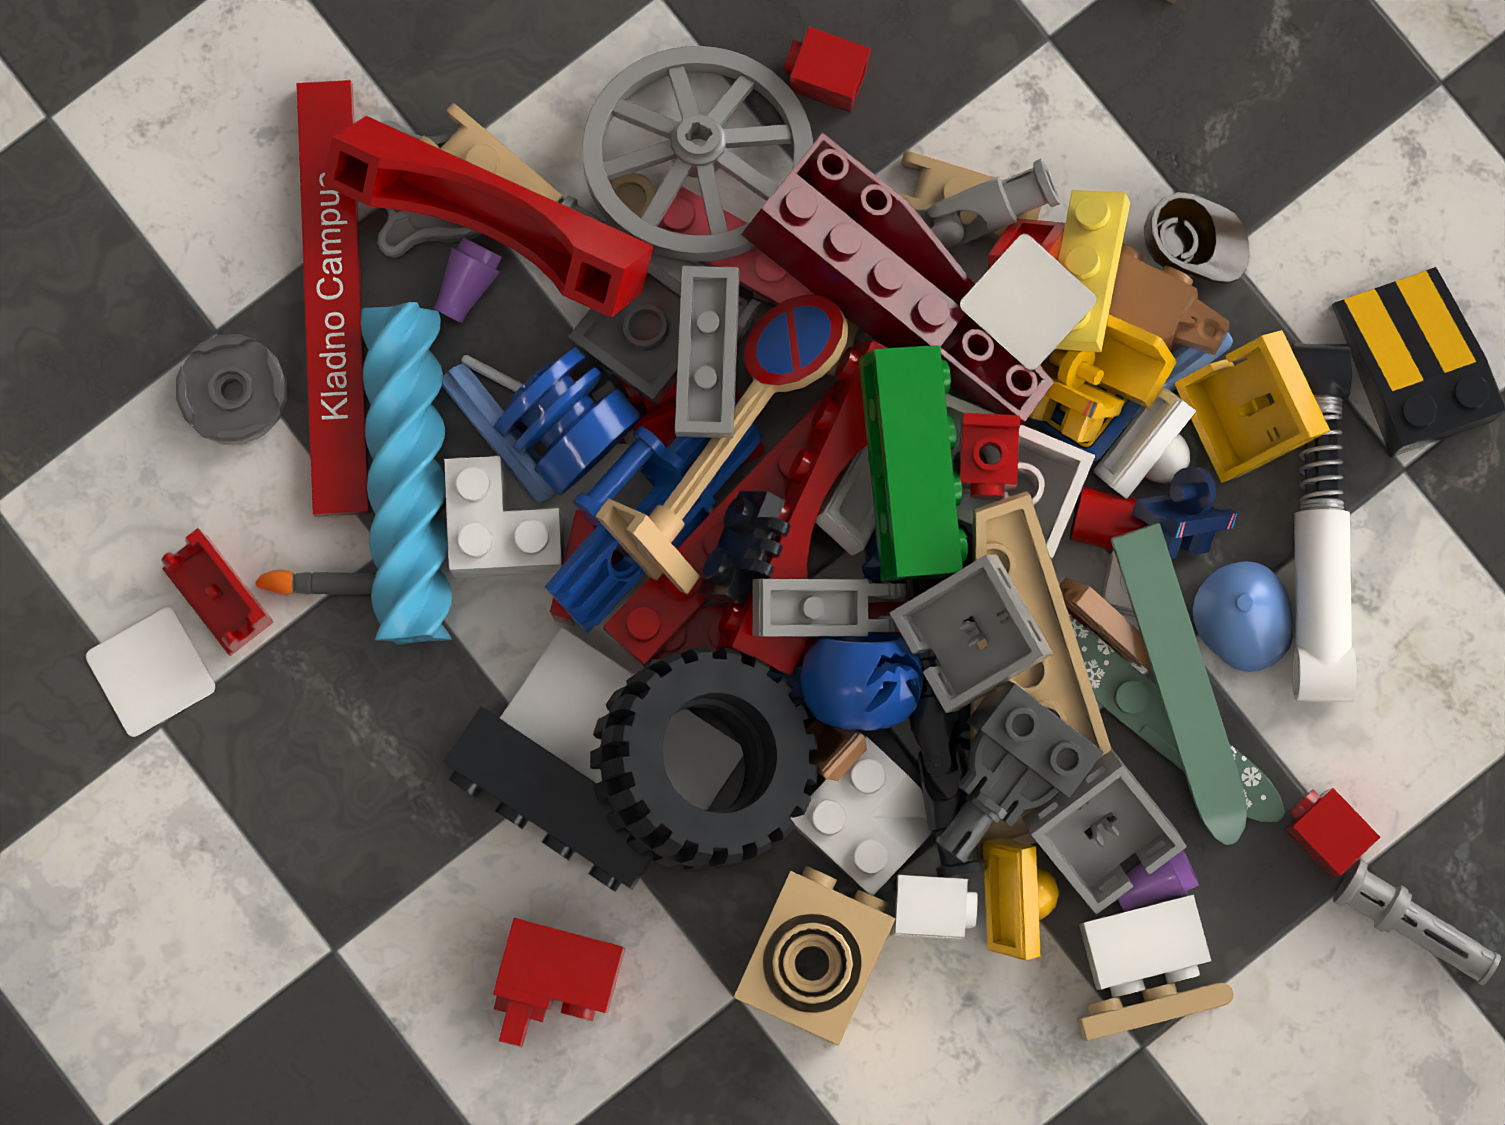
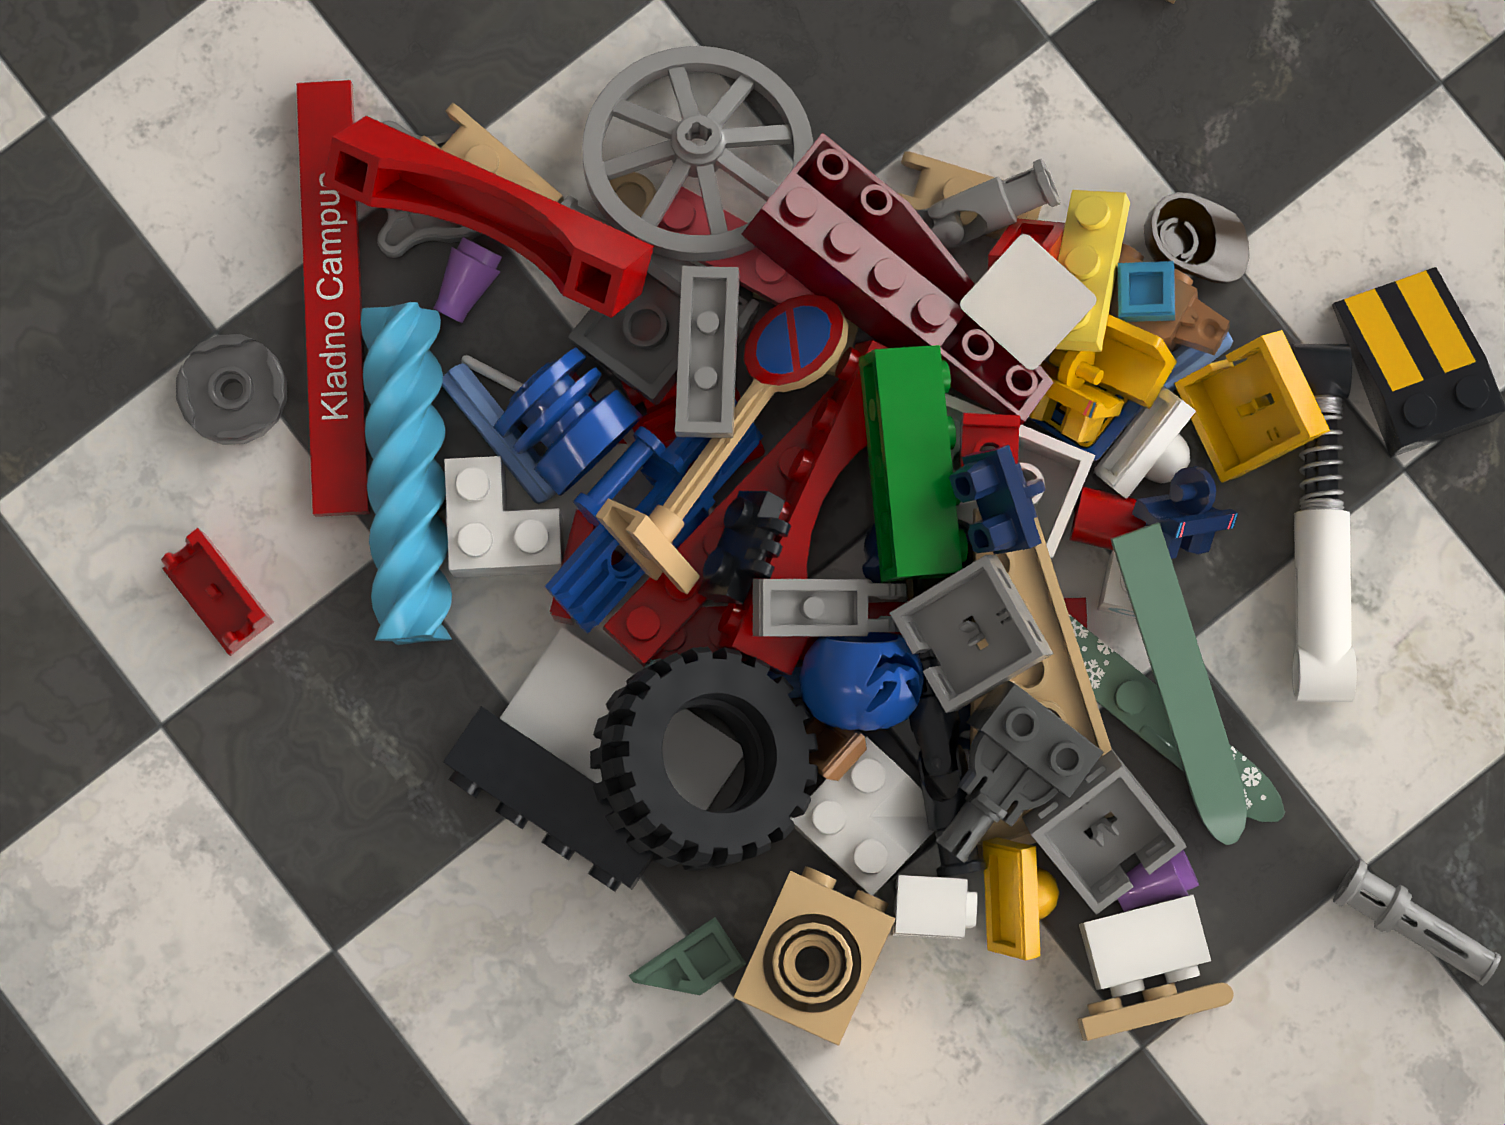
(150, 671): white sticker -> none
(333, 583): dark grey piece -> none
(549, 966): red hinge -> none
(693, 962): none -> sand green tile
(827, 68): red brick -> none
(848, 506): white tile -> none
(1002, 501): none -> dark blue hips
(1105, 621): medium nougat tile -> none
(1146, 291): none -> dark azure tile
(1244, 615): medium blue hat -> none
(1330, 831): red brick -> none

